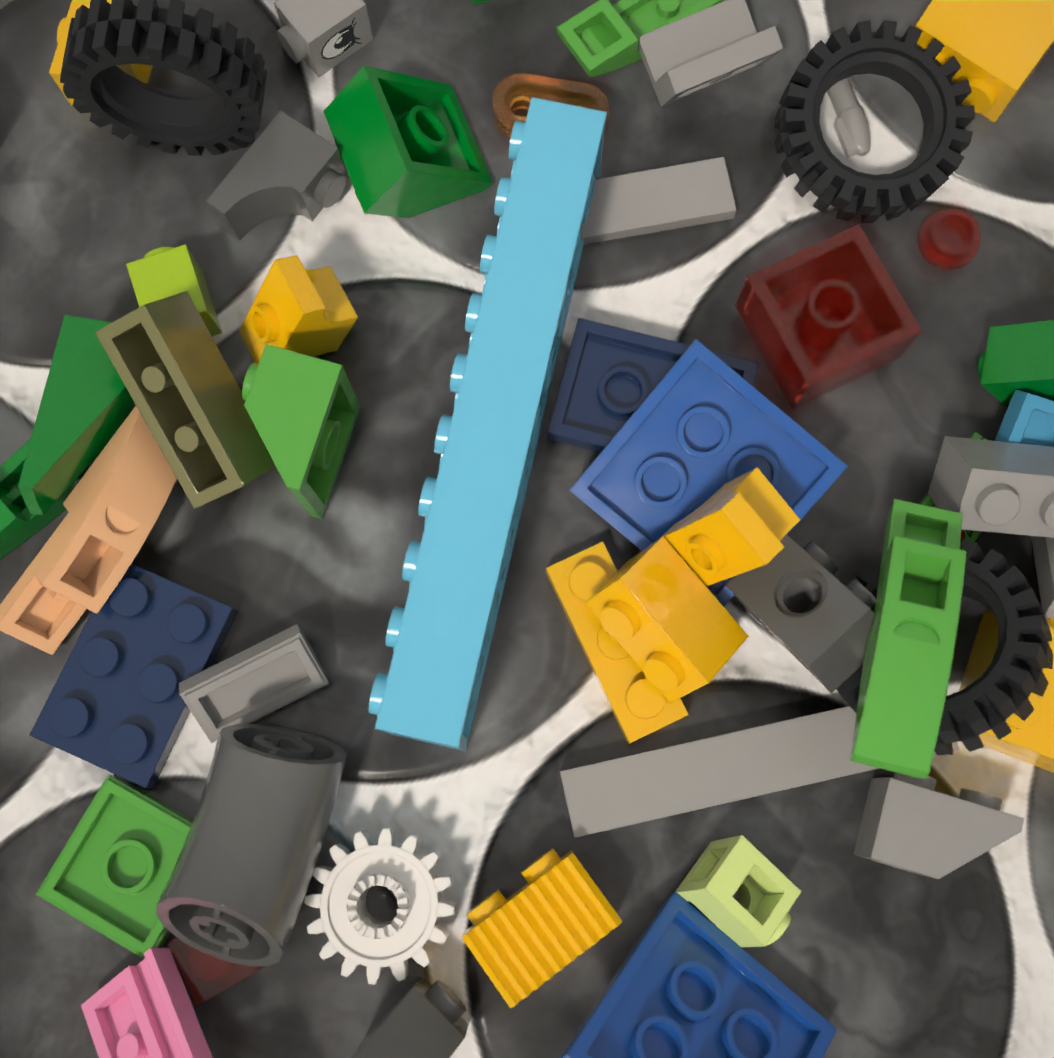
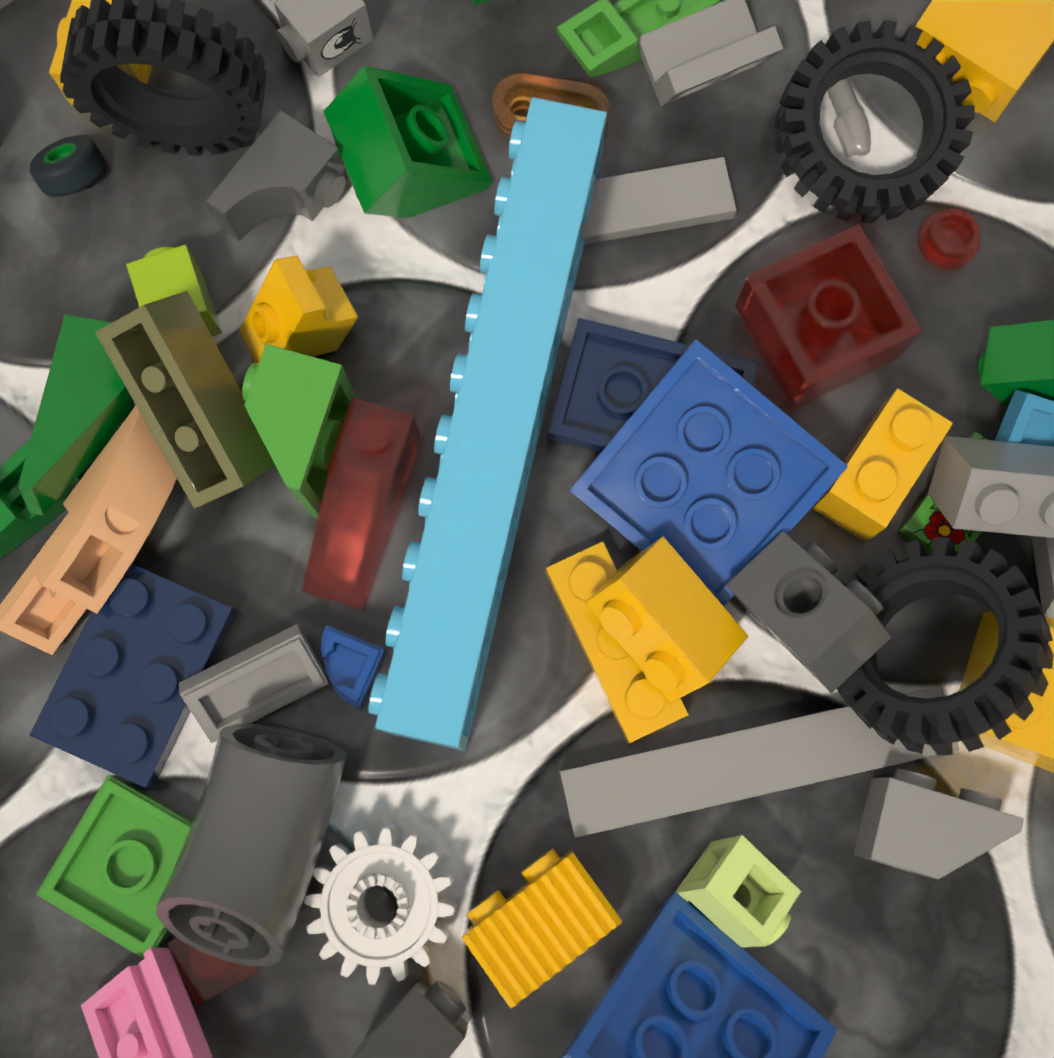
(67, 166): none -> black wheel
(350, 665): none -> blue tile
(360, 501): none -> clear red slope
(733, 529): yellow brick -> none
(883, 466): none -> yellow brick
(910, 640): bright green slope -> none

